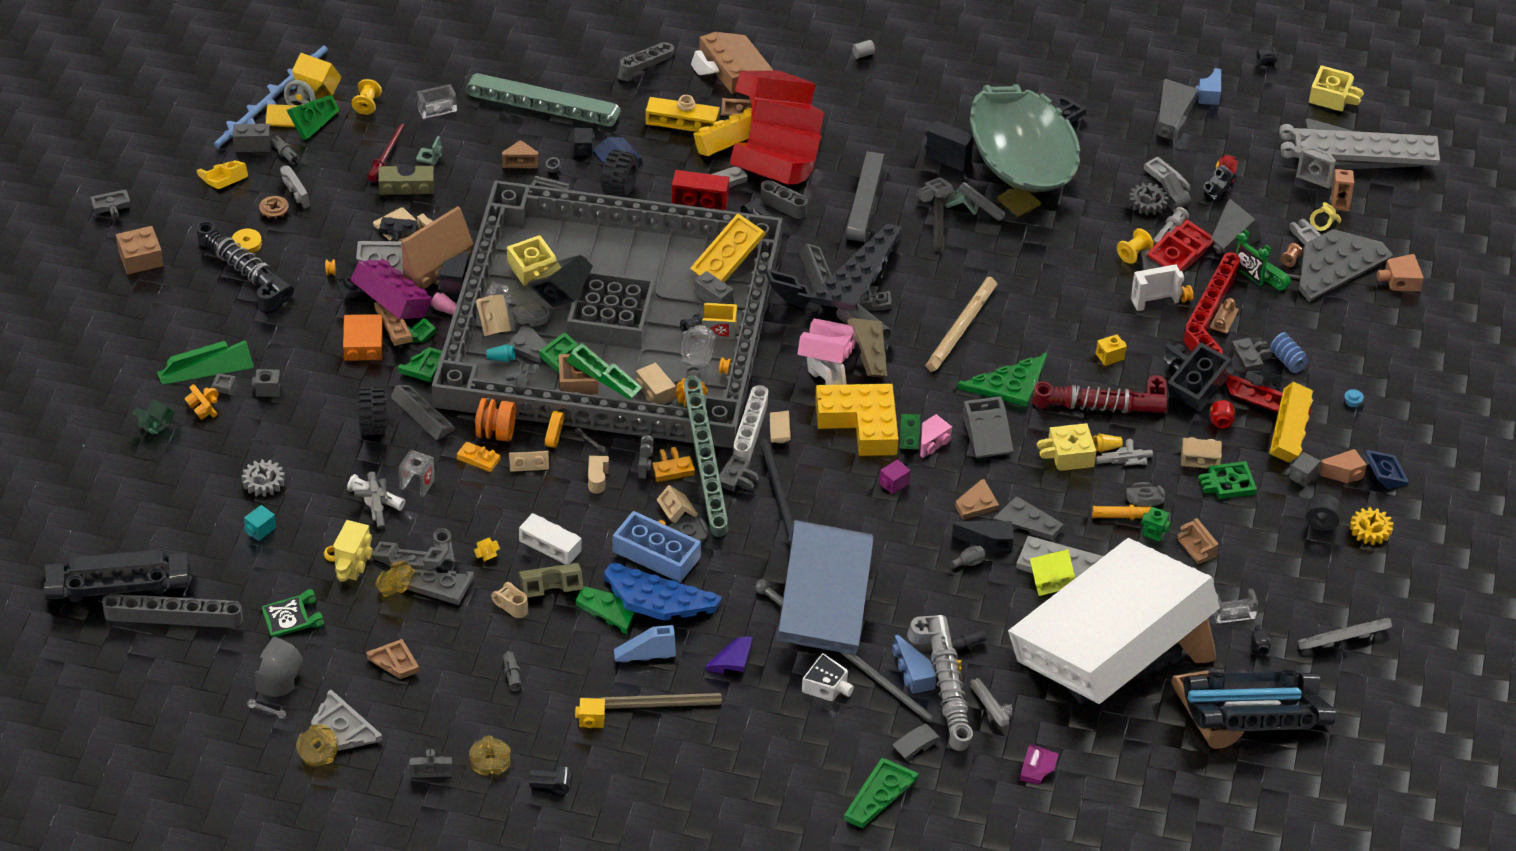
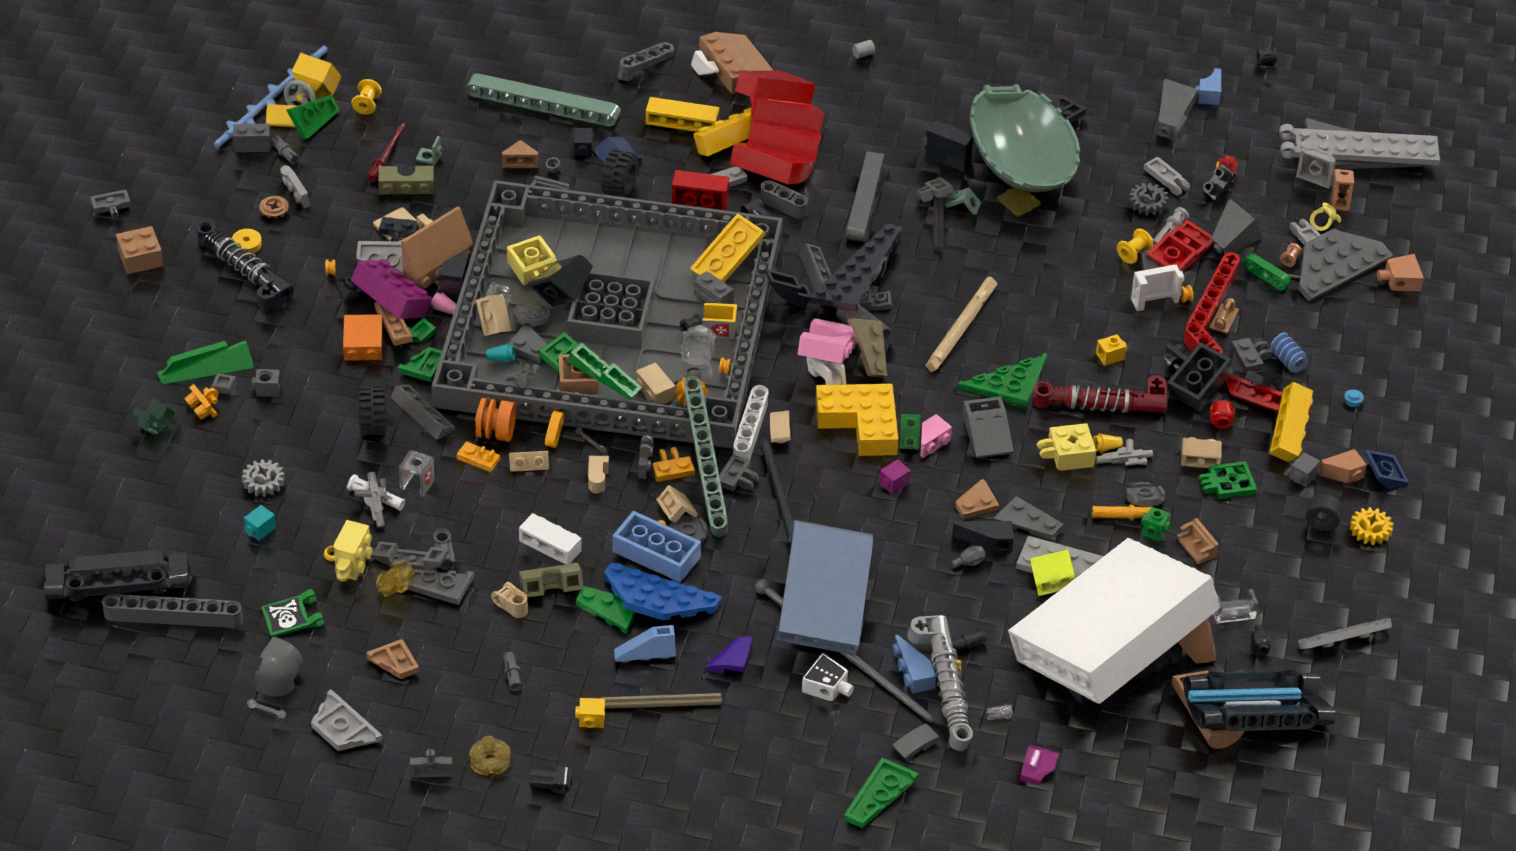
(224, 174): yellow slope -> none
(325, 752): clear yellow plate -> none
(436, 101): clear panel -> none
(486, 549): yellow gear -> none
(686, 103): tan plate -> none
(734, 106): medium nougat slope -> none
(981, 201): dark grey axle -> none
(989, 702): light grey axle -> none
(1176, 194): dark grey piece -> none
(1252, 262): flag -> none
(1334, 89): light yellow hinge -> none

